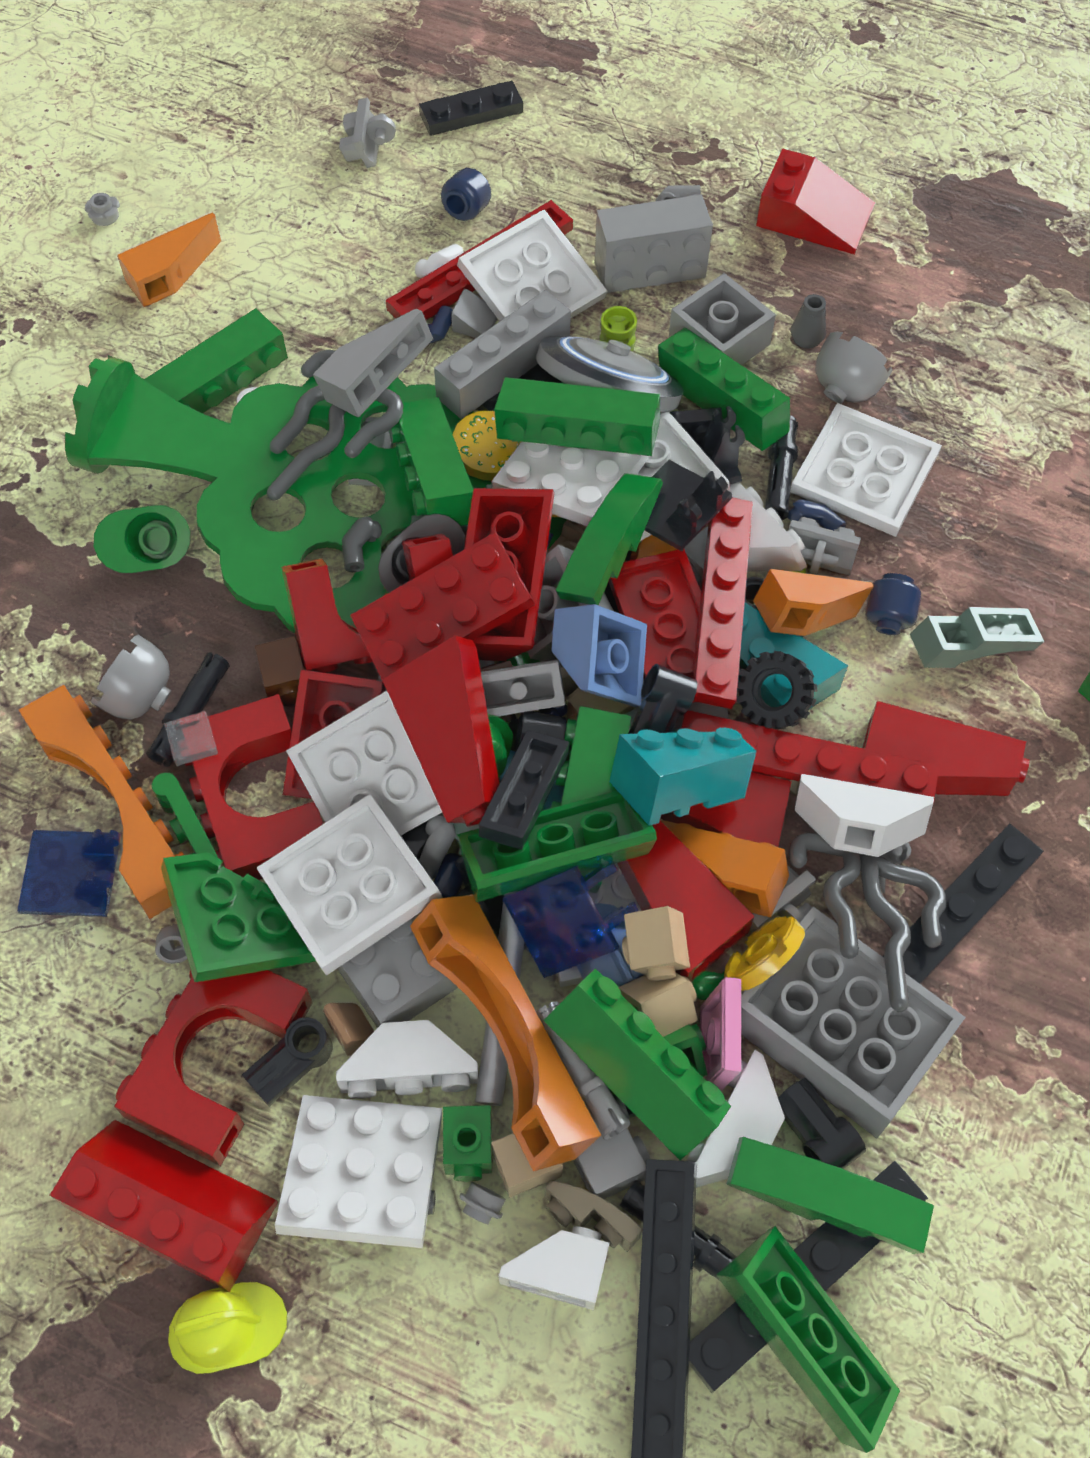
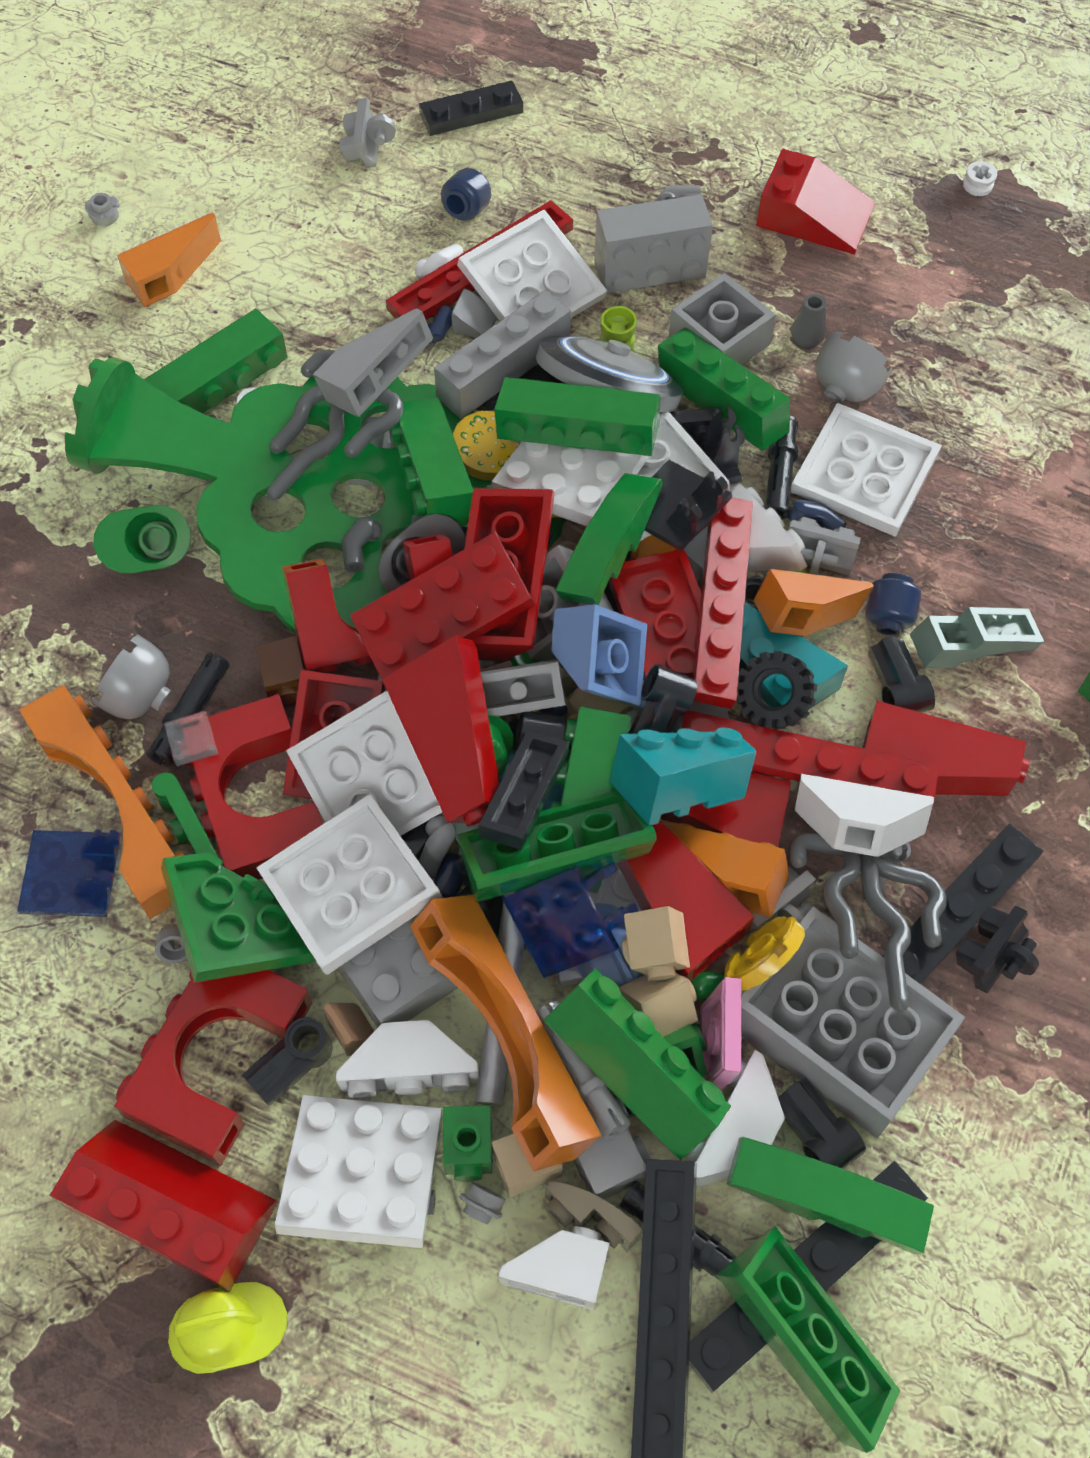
(899, 676): none -> black piece
(982, 186): none -> white bush
(1004, 954): none -> black hips

